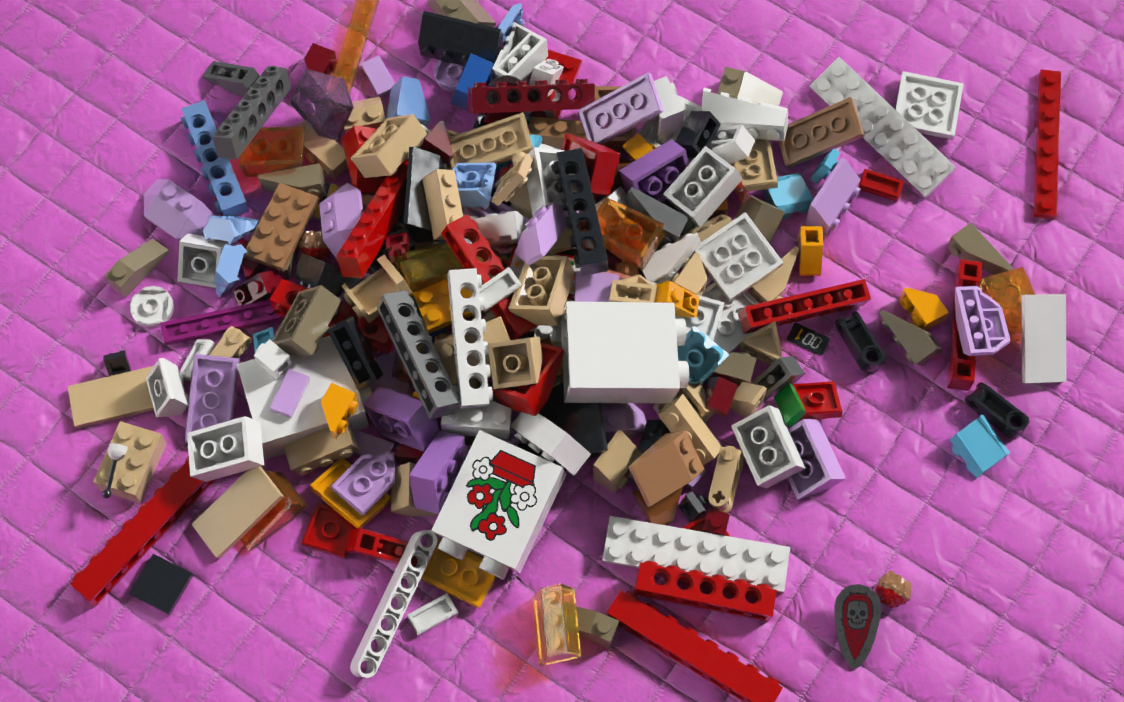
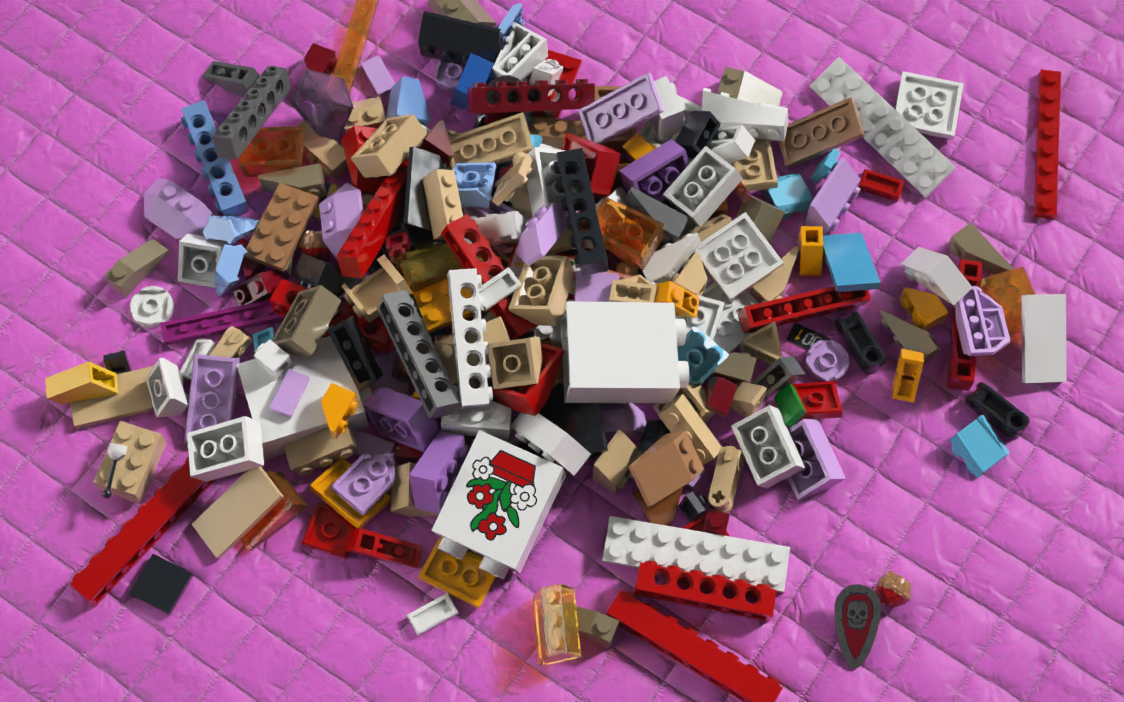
(81, 383): none -> yellow slope
(385, 610): white beam -> none
(827, 361): none -> lavender tile
(850, 262): none -> dark azure tile
(907, 375): none -> light orange brick
(936, 274): none -> white wedge

